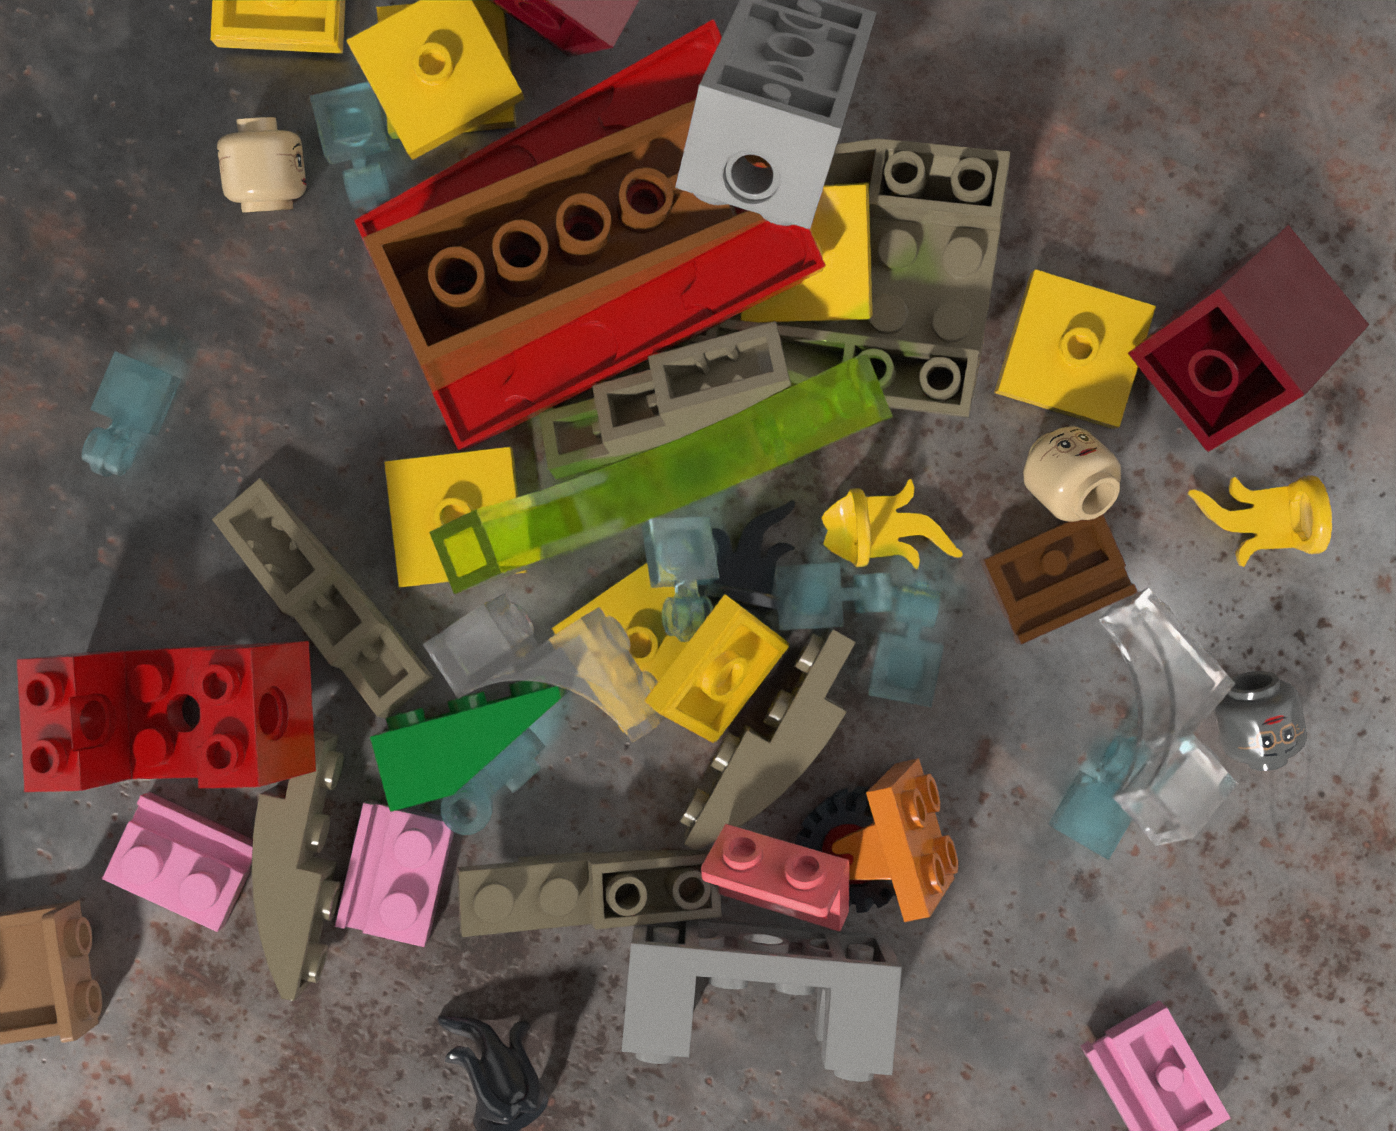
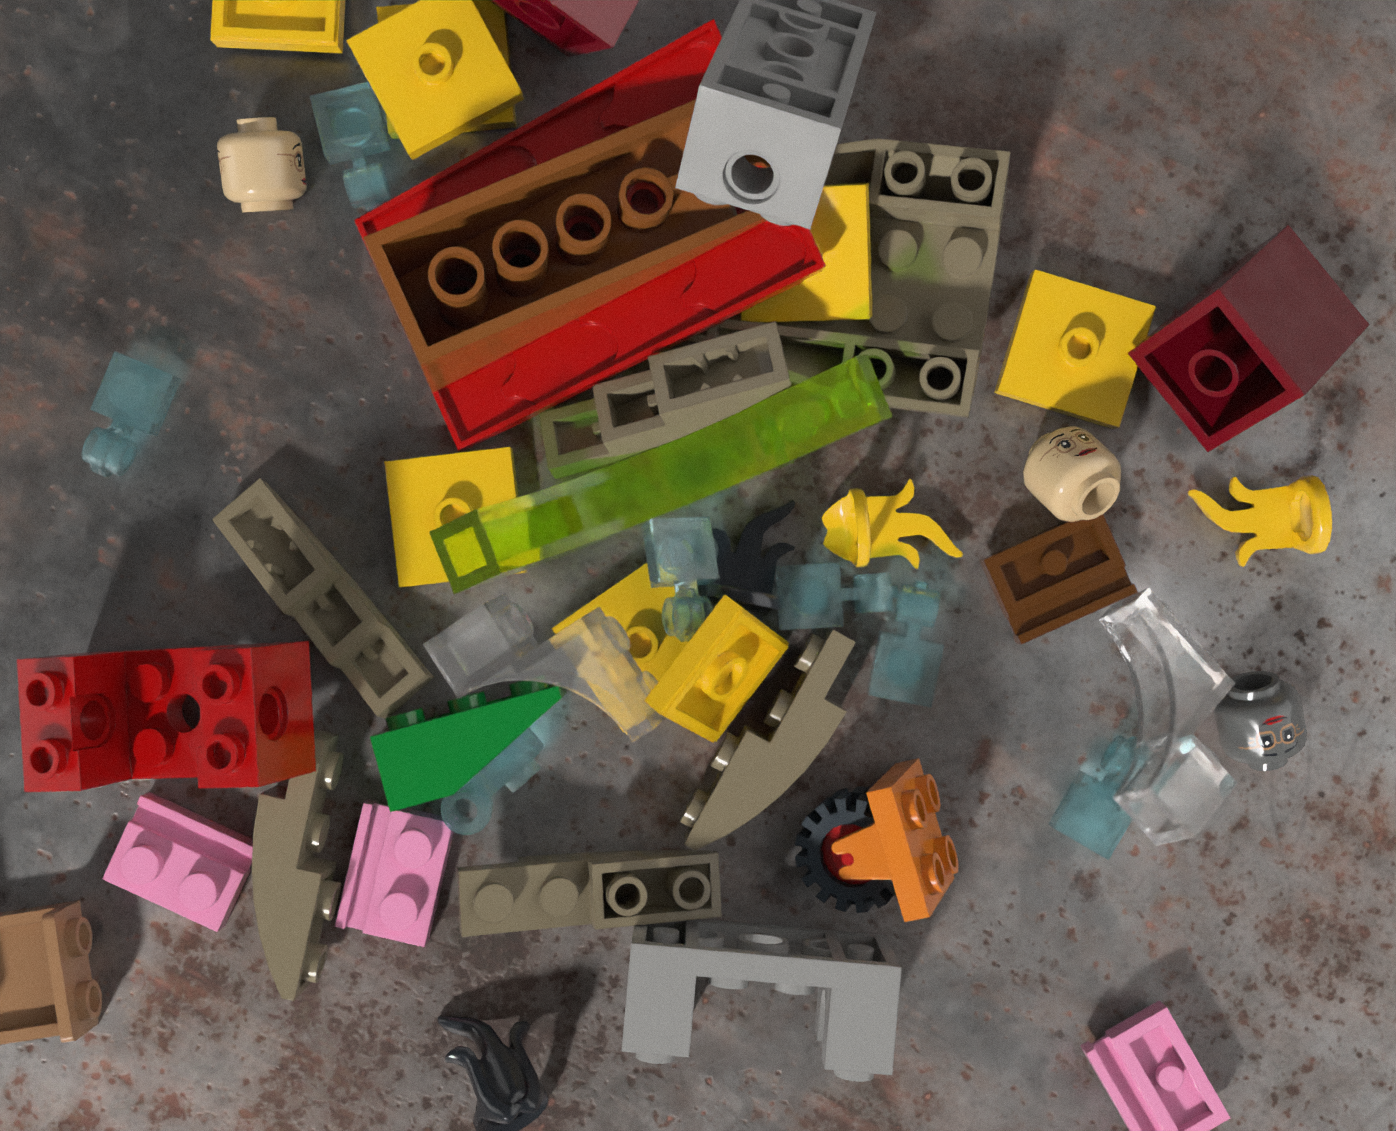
(779, 876): coral bracket -> none

